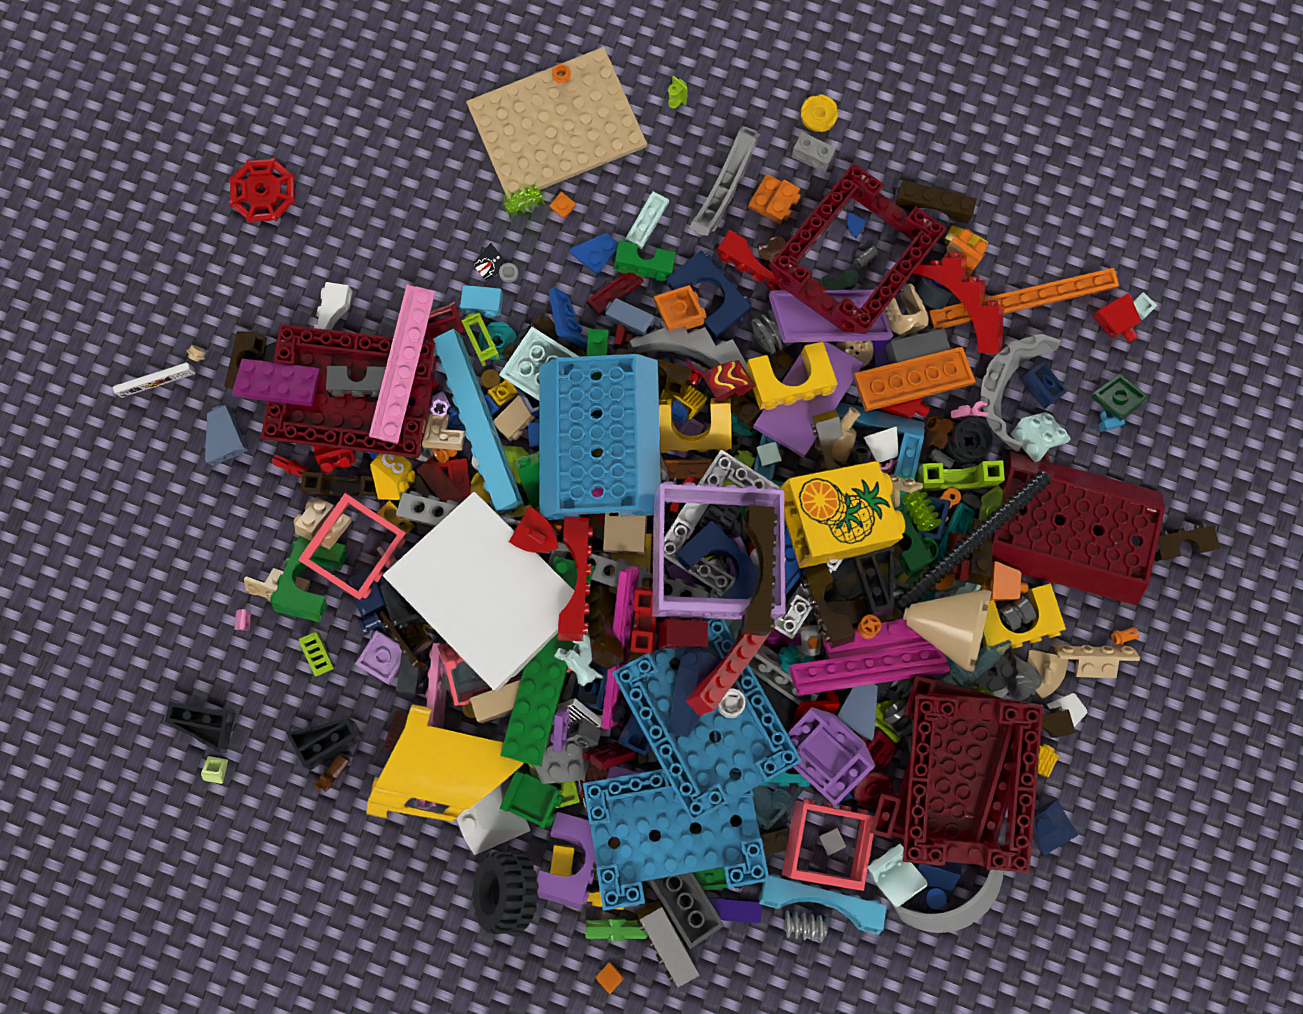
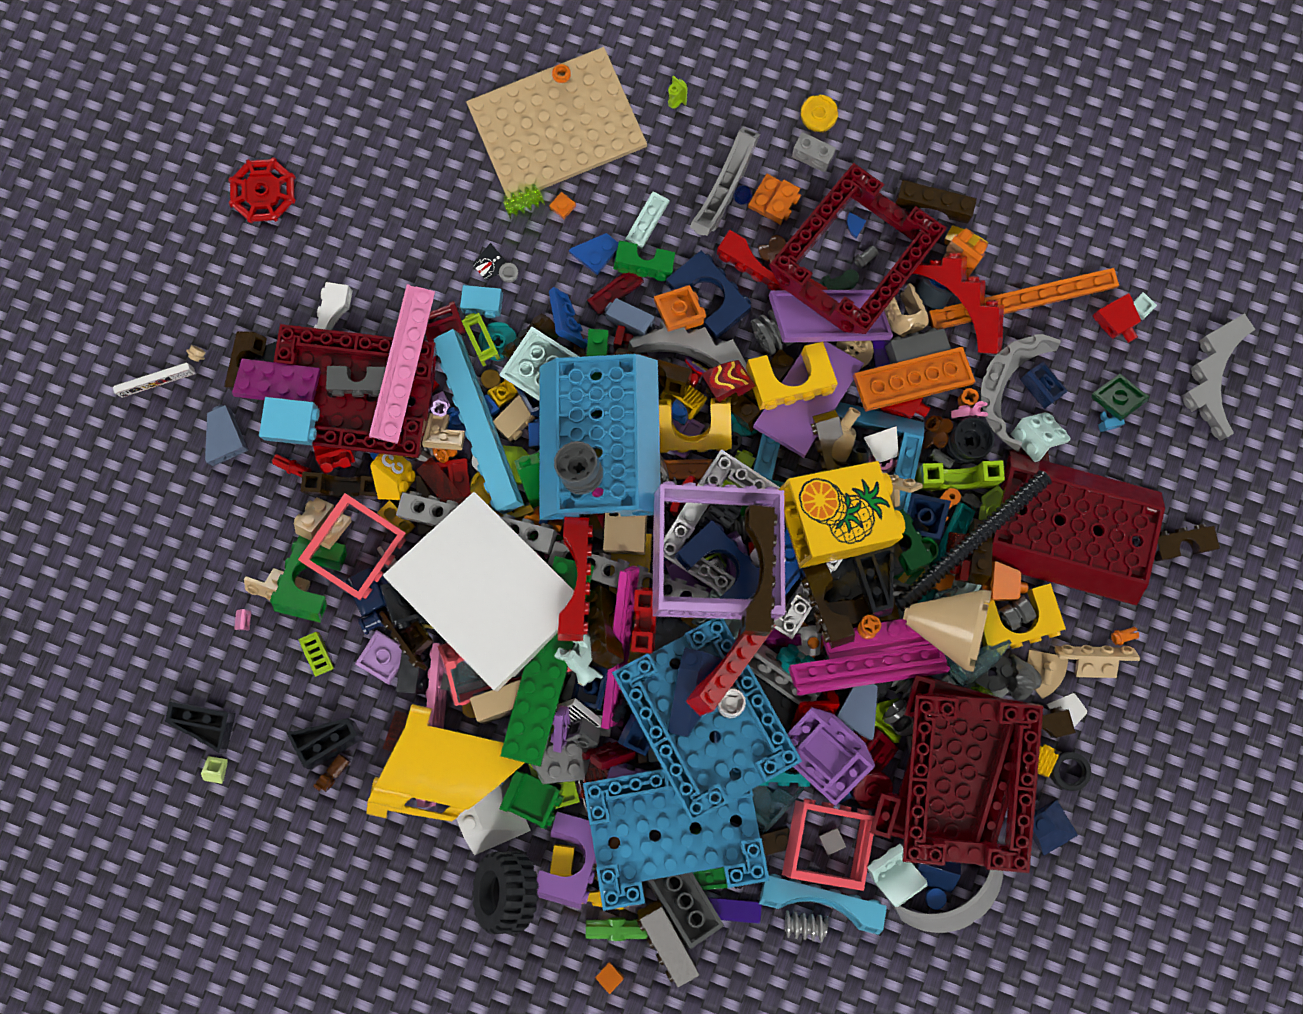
(289, 421): none -> medium azure brick
(534, 533): red shield -> none
(572, 460): none -> dark grey wheel
(680, 633): dark red brick -> none
(742, 195): none -> clear blue plate
(768, 454): light aqua tile -> none
(921, 511): clear neon green piece -> none
(969, 393): none -> orange bush
(1085, 776): none -> black tyre
(1209, 374): none -> light grey arch

